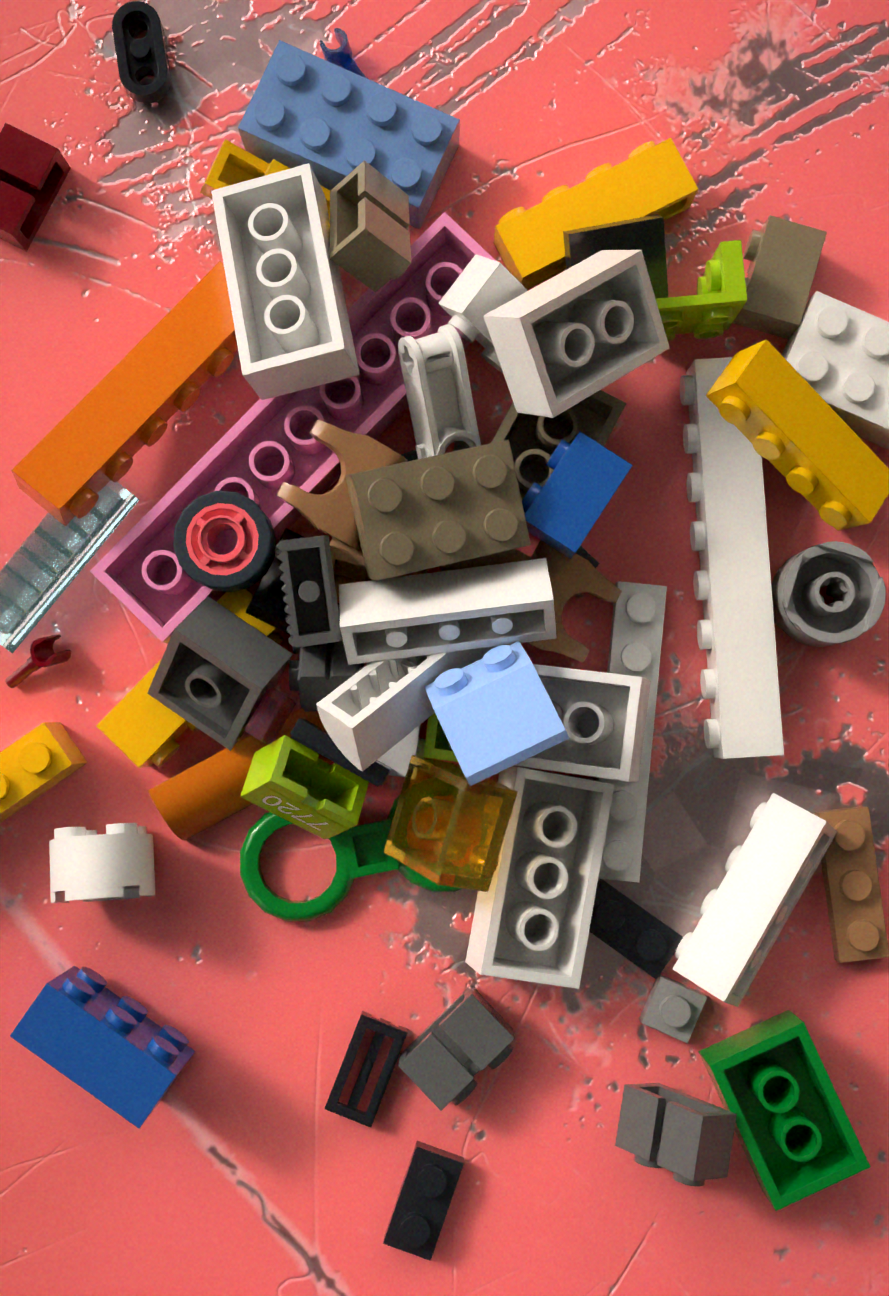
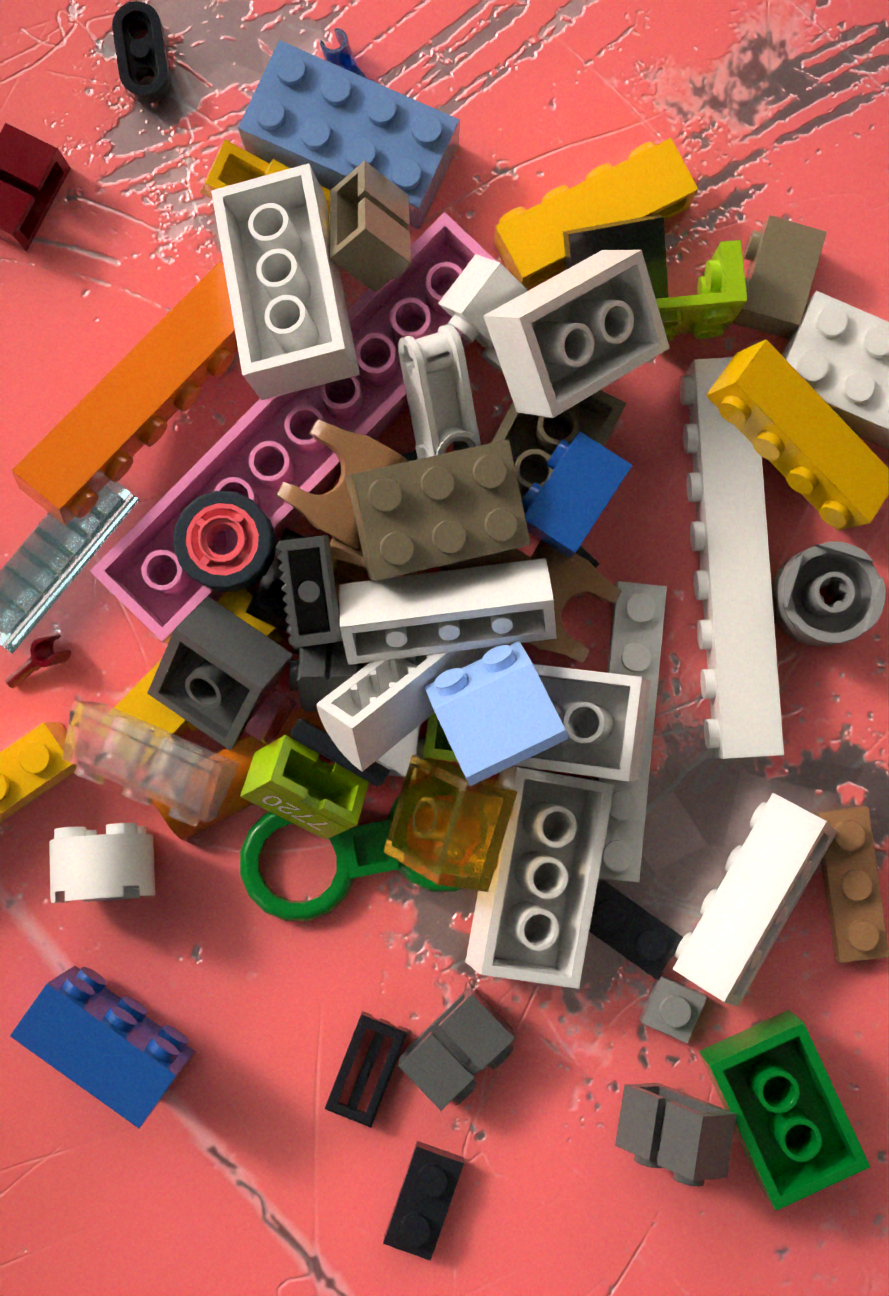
(147, 761): none -> clear slope

